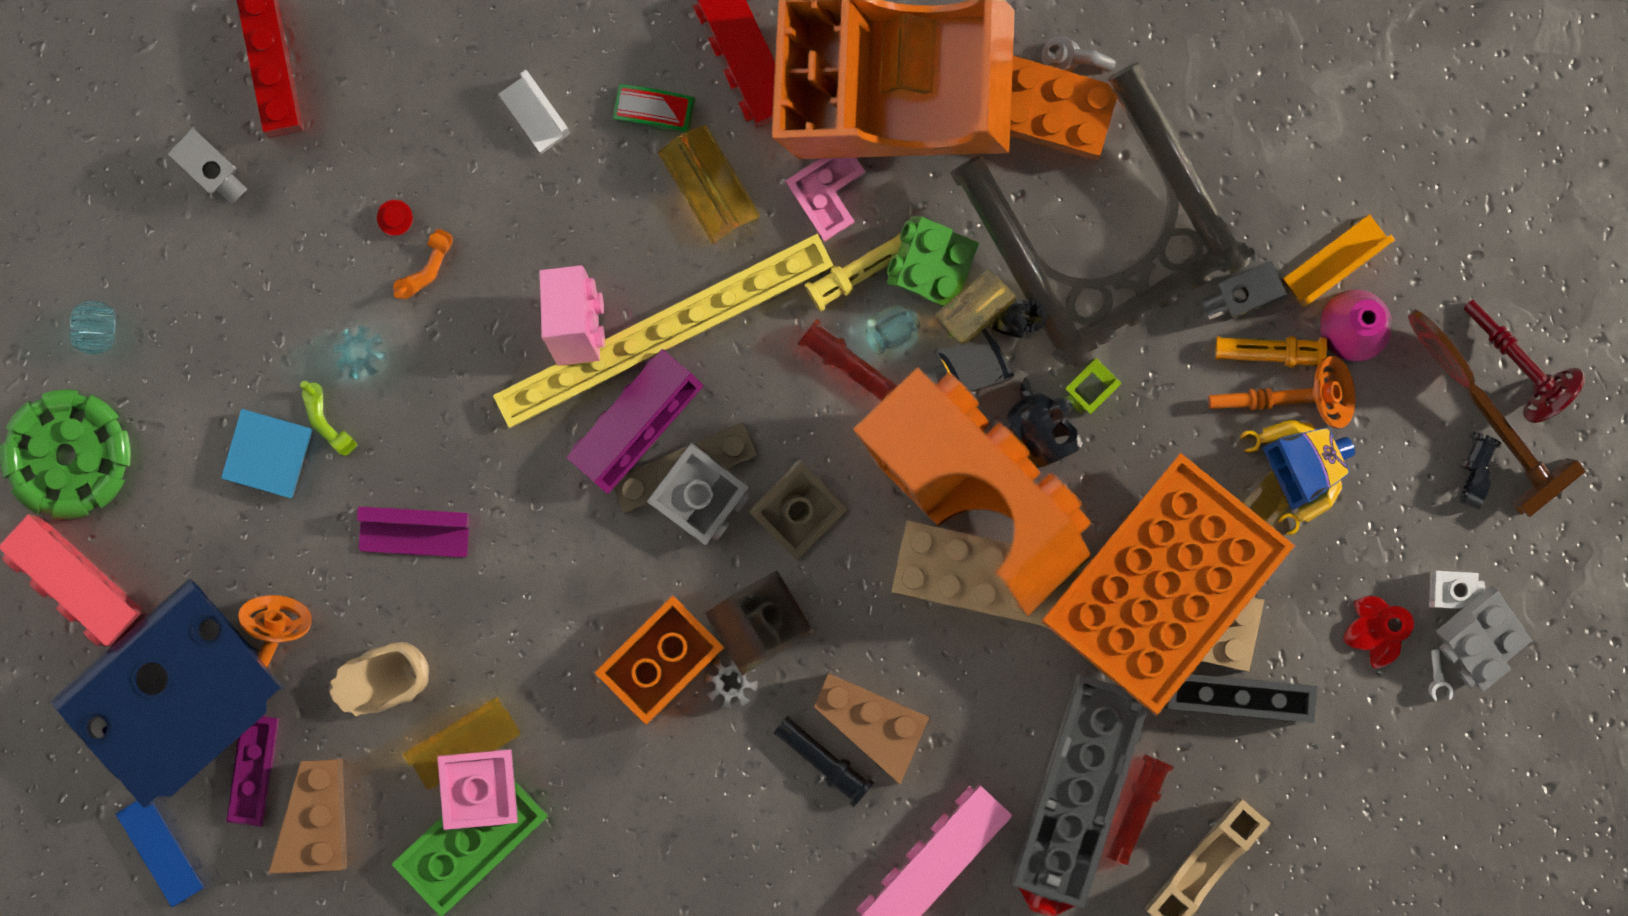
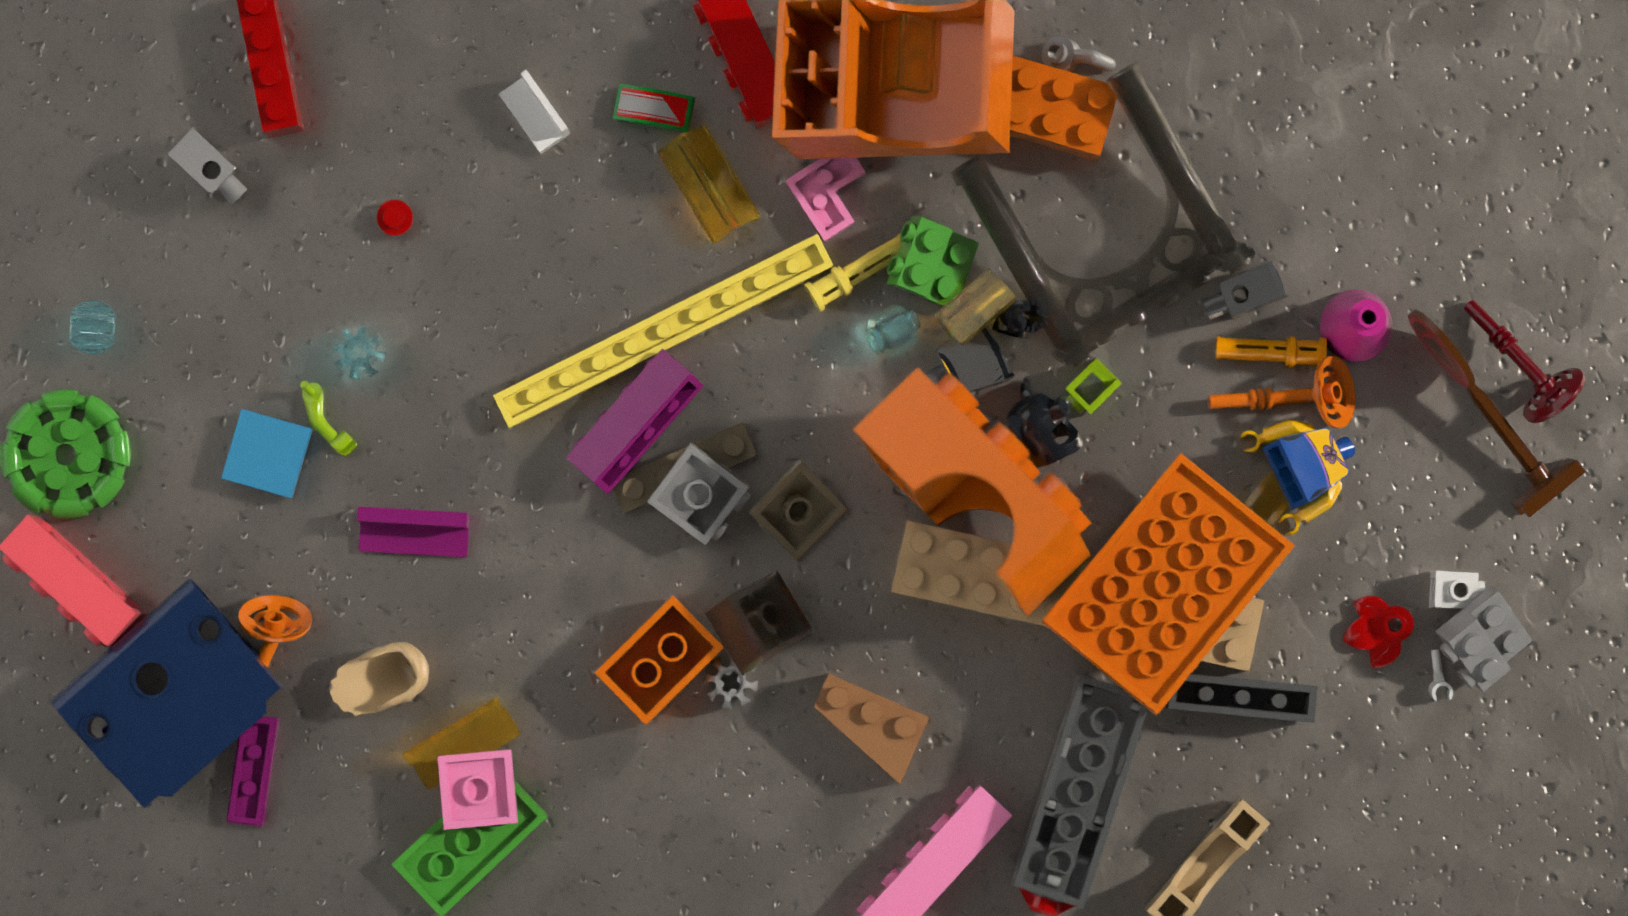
(160, 852): blue tile -> none
(314, 821): medium nougat wedge -> none
(409, 285): orange piece -> none
(571, 315): bright pink brick -> none
(834, 352): clear red pin -> none
(837, 771): black pin -> none
(1145, 792): clear red pin -> none
(1336, 261): light orange panel -> none
(1478, 462): black connector -> none

